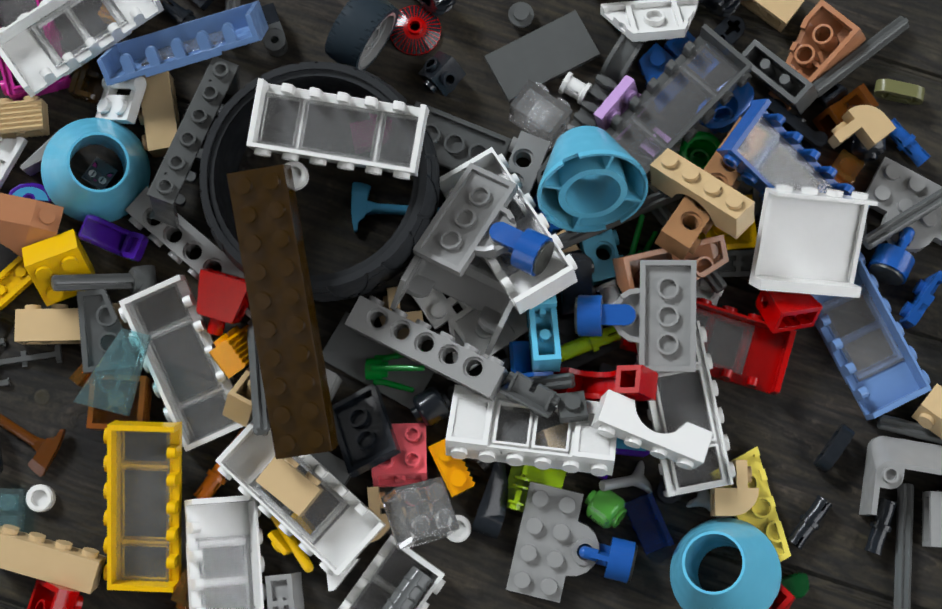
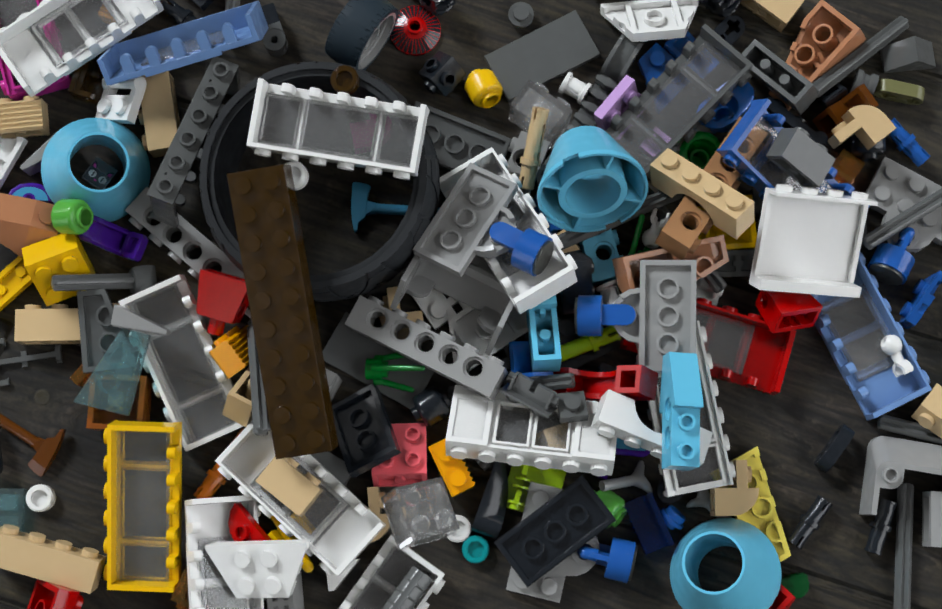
(71, 216): none -> bright green head
(130, 320): none -> light grey slope
(244, 526): none -> red plate
(260, 566): none -> white wing
(345, 79): none -> dark brown tile
(475, 549): none -> teal tile
(483, 88): none -> yellow head
(534, 141): none -> tan pin
(555, 531): none -> black tile
(650, 235): none -> white arm
(673, 517): none -> blue plate
(680, 411): none -> medium azure brick
(801, 156): none -> brick
(869, 80): none -> dark grey wheel
(892, 346): none -> white arm
(908, 55): none -> dark grey slope

